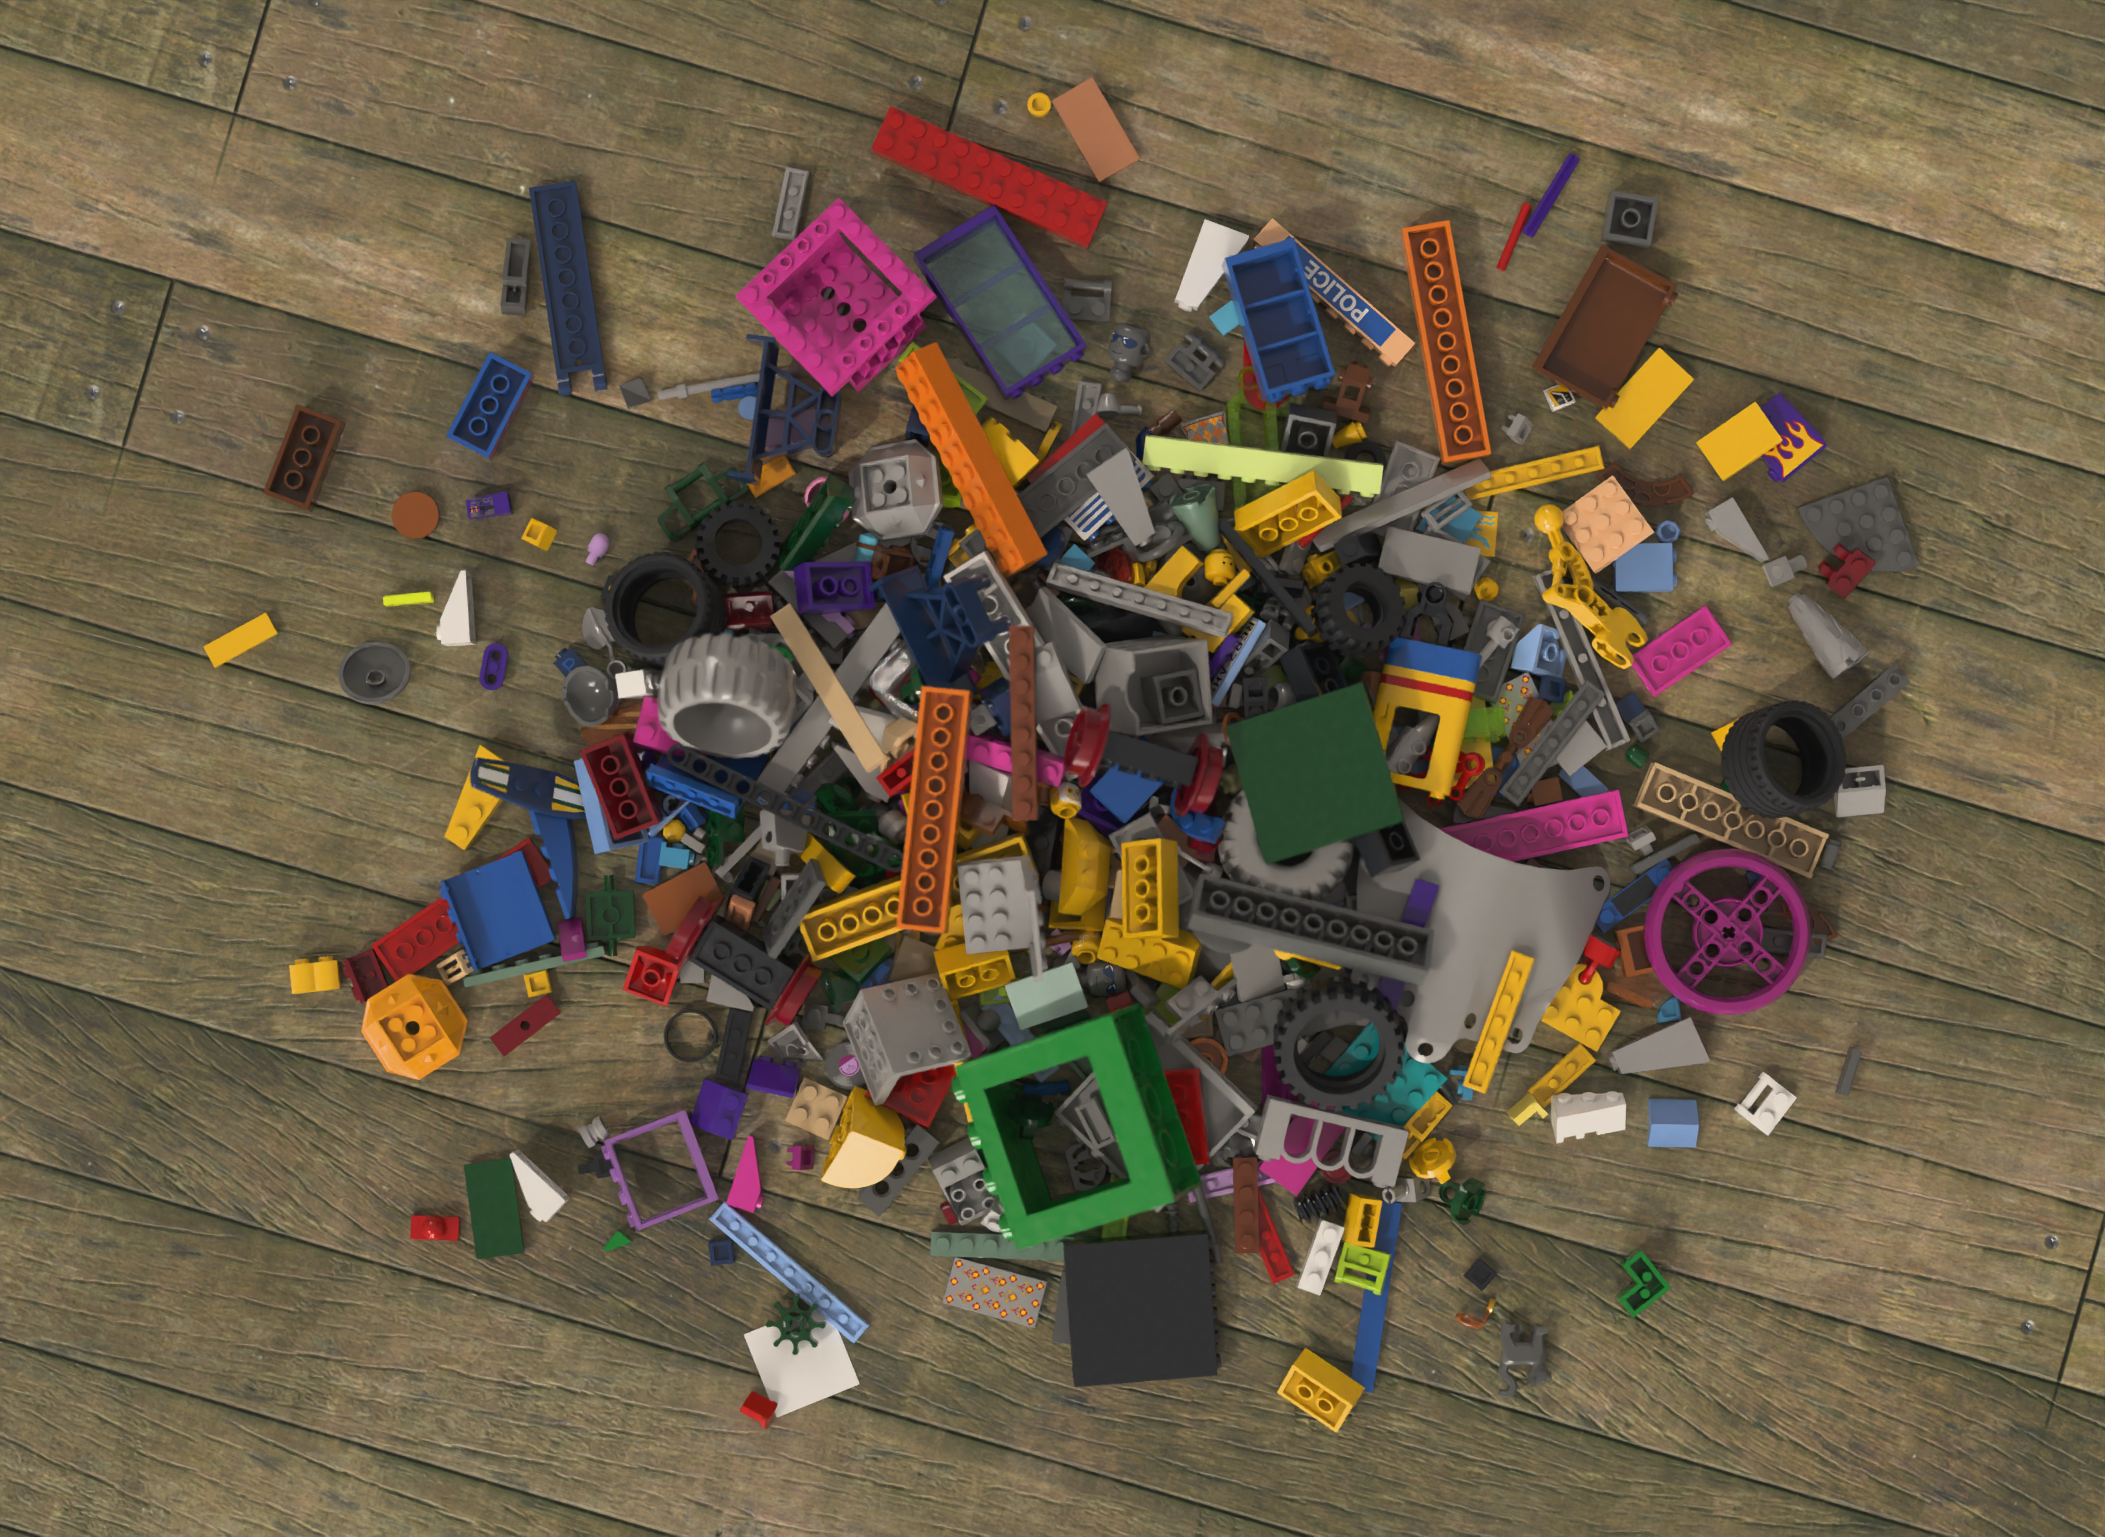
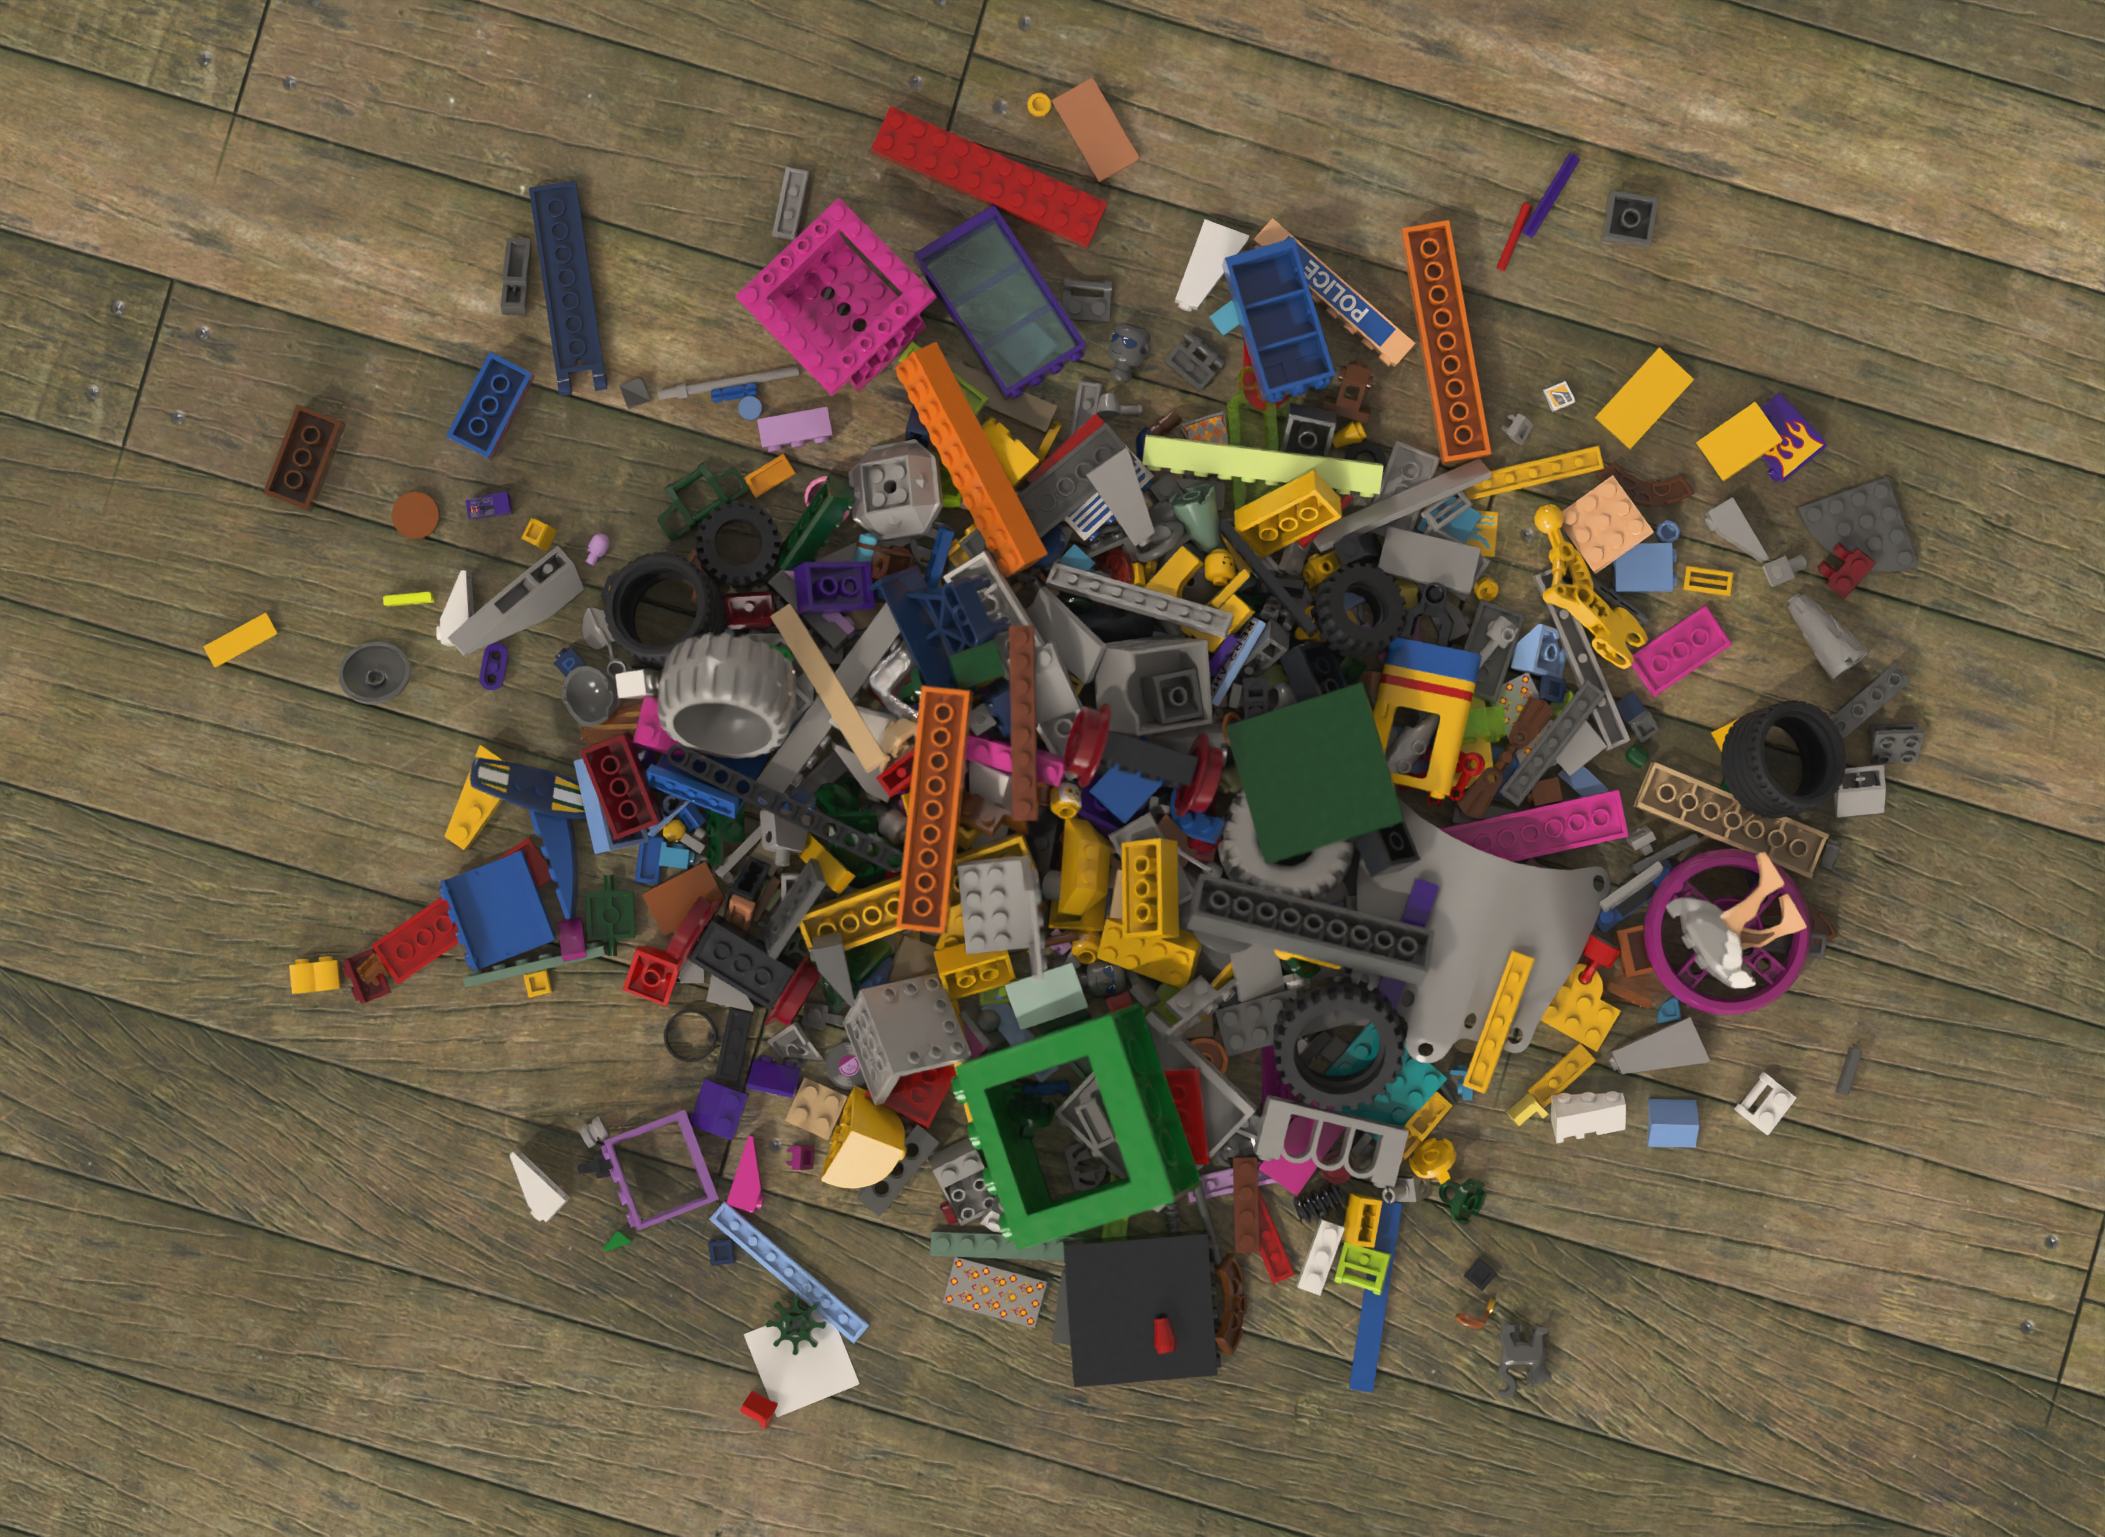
(371, 969): none -> clear orange tile
(428, 1004): light orange piece -> none
(435, 1227): red tile -> none
(461, 964): tan tile -> none
(494, 1208): dark green tile -> none
(513, 1033): dark red tile -> none
(521, 604): none -> light grey wedge
(823, 438): dark blue piece -> none
(832, 964): none -> dark grey slope
(976, 665): none -> dark green slope
(1164, 1336): none -> red cone
(1235, 1304): none -> reddish brown tile
(1320, 1390): yellow slope -> none
(1604, 327): reddish brown windscreen -> none
(1631, 887): none -> light grey tile
(1647, 1283): green brick -> none
(1687, 578): none -> yellow tile
(1720, 935): none -> animal
(1895, 743): none -> dark grey bracket

